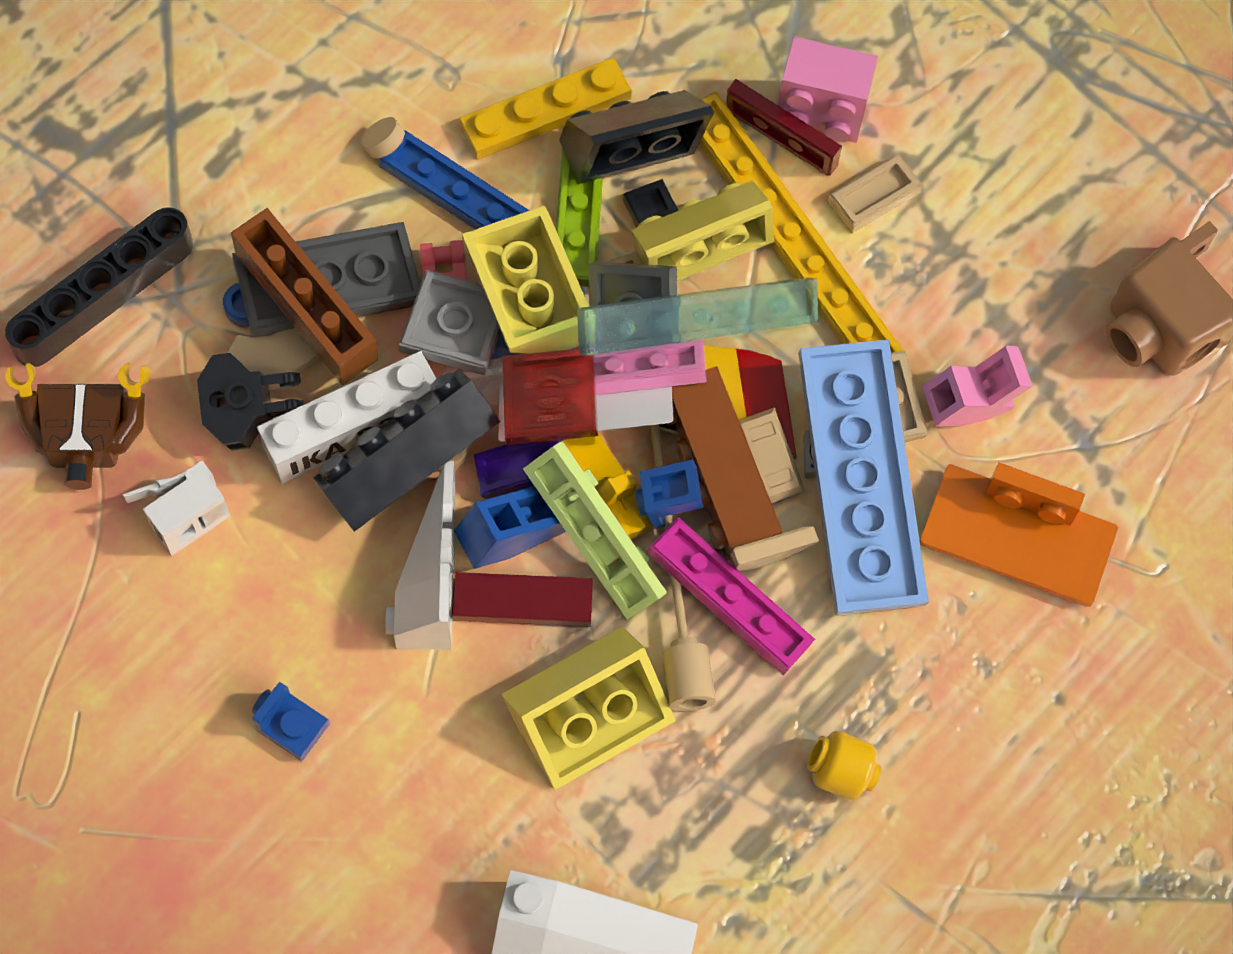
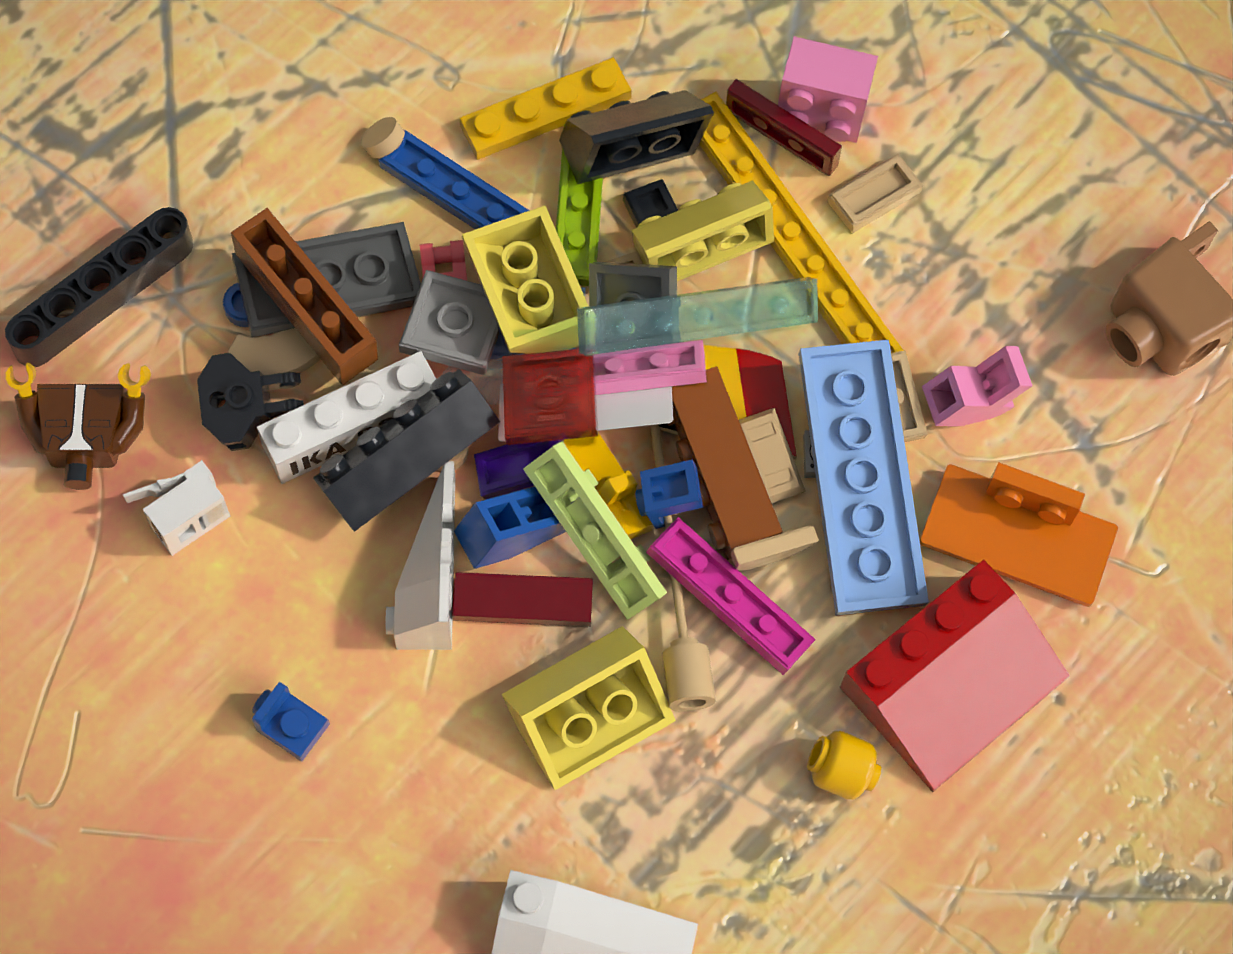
(955, 675): none -> slope

